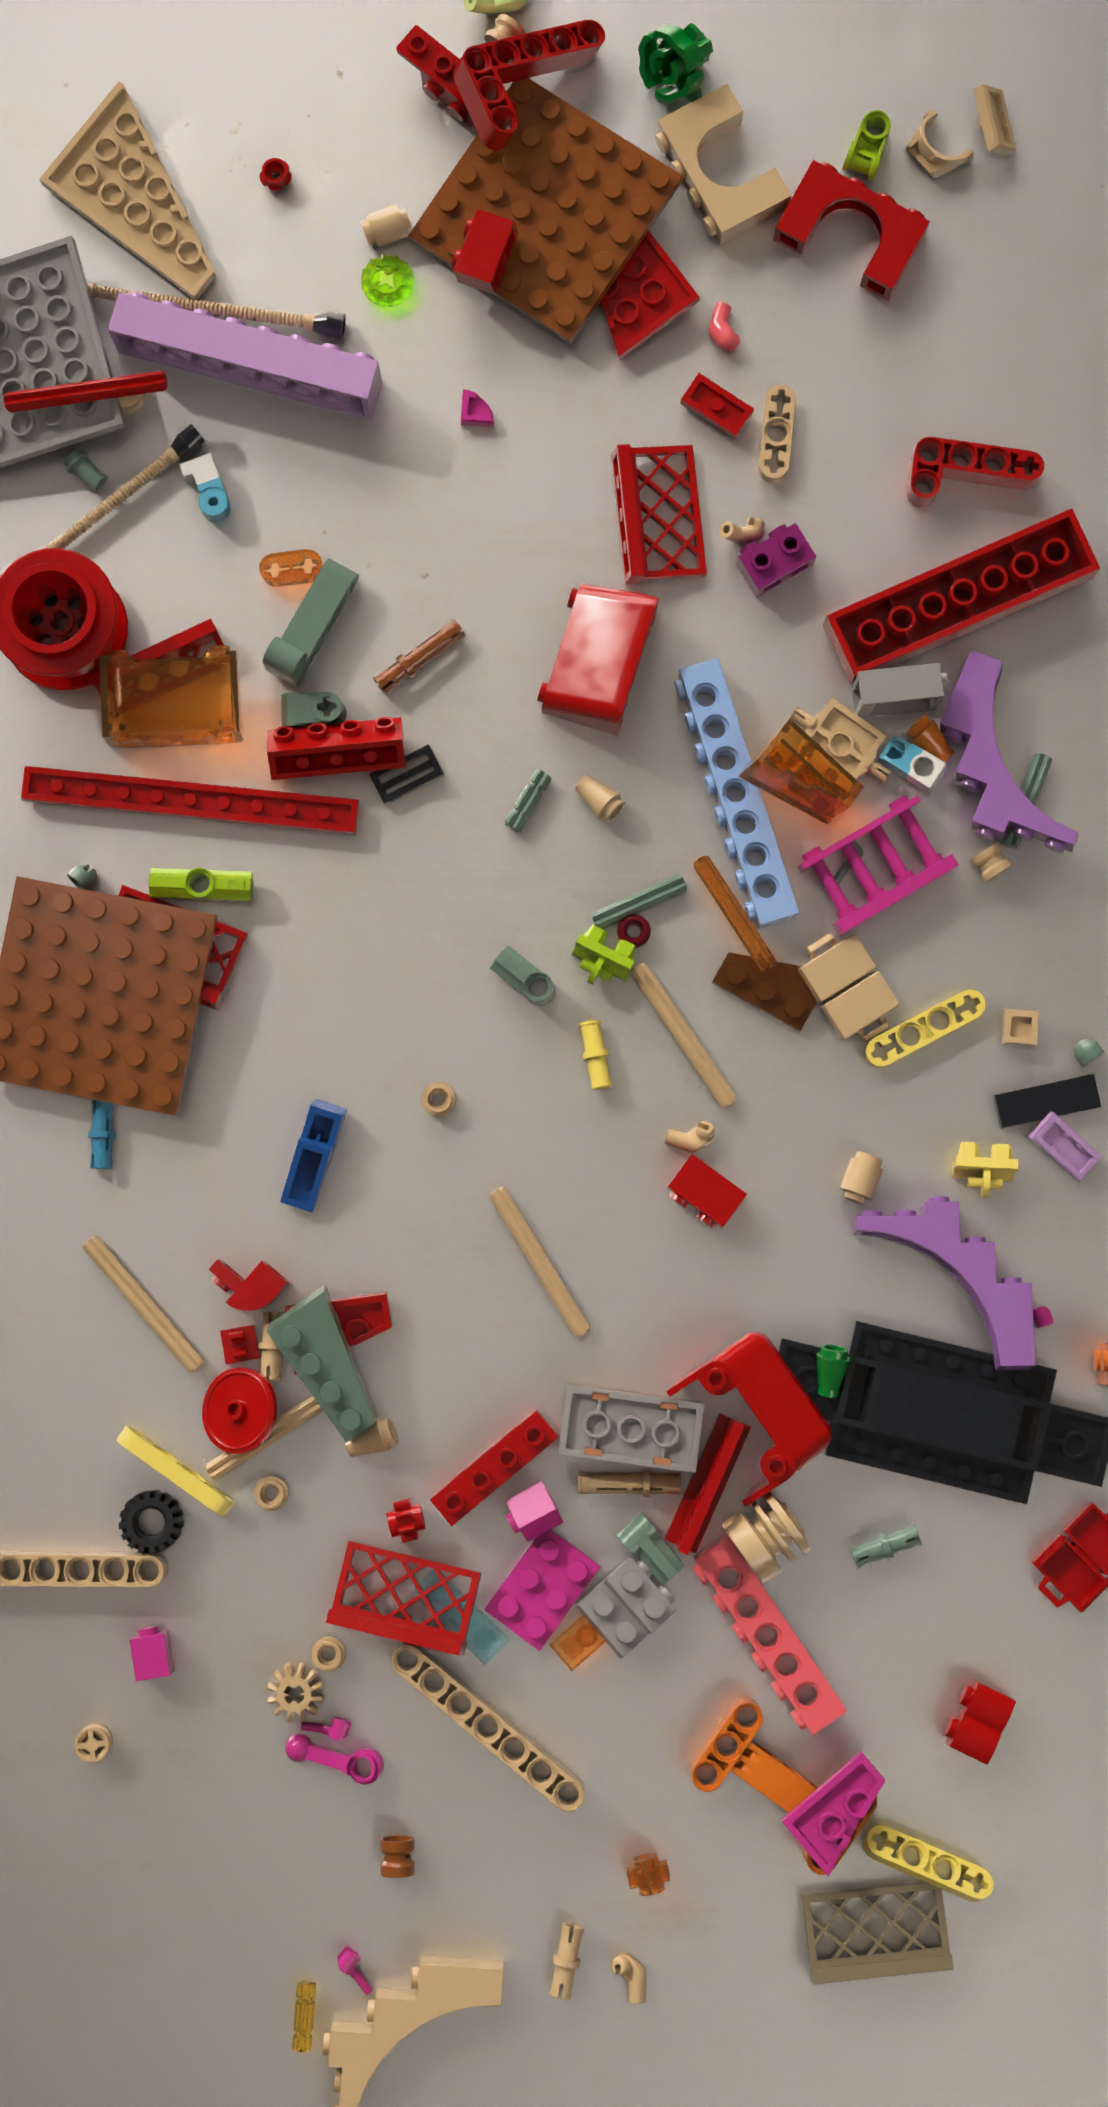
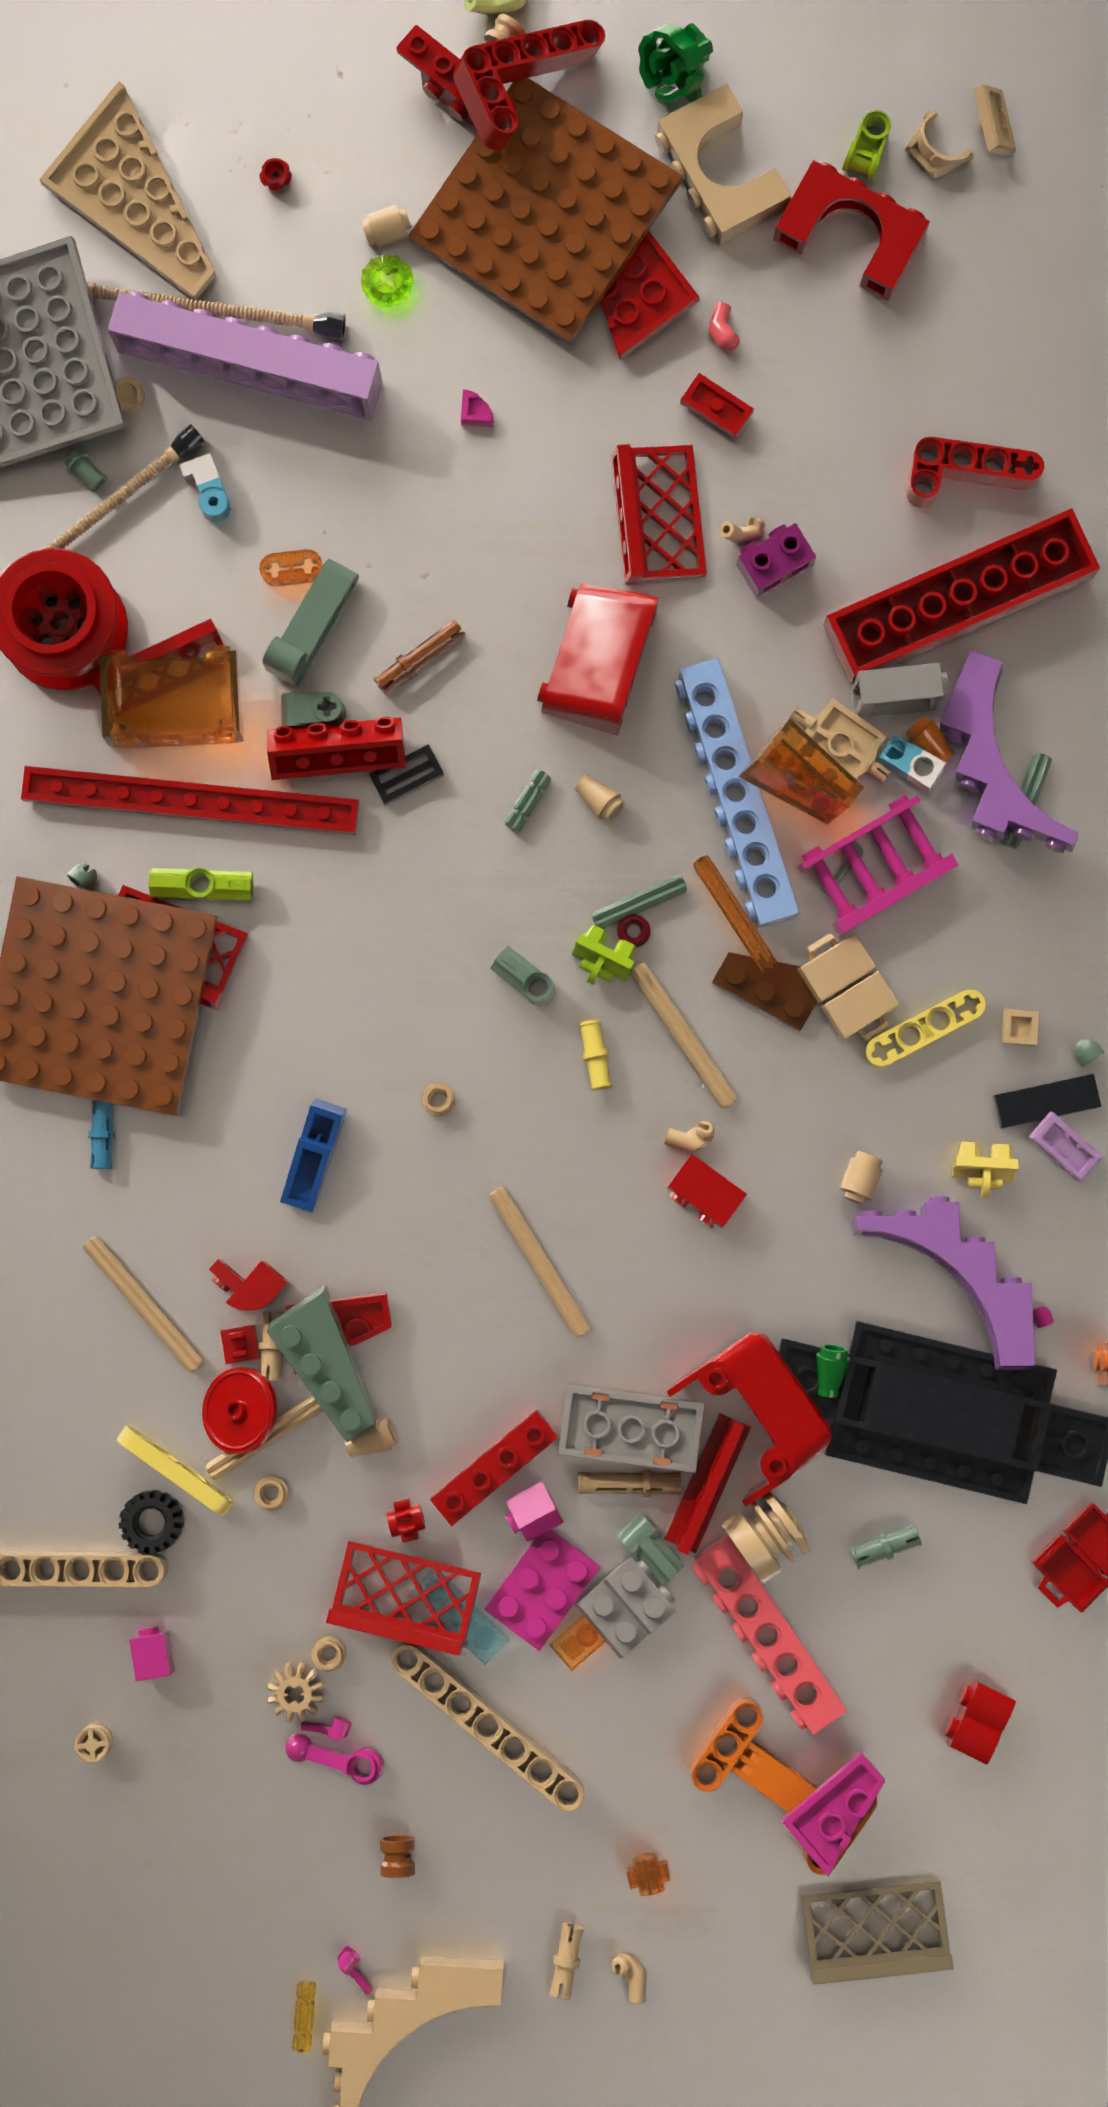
(86, 391): red axle -> none
(484, 251): red brick -> none
(770, 410): tan beam -> none
(928, 1859): light yellow beam -> none
(991, 862): tan wheel -> none

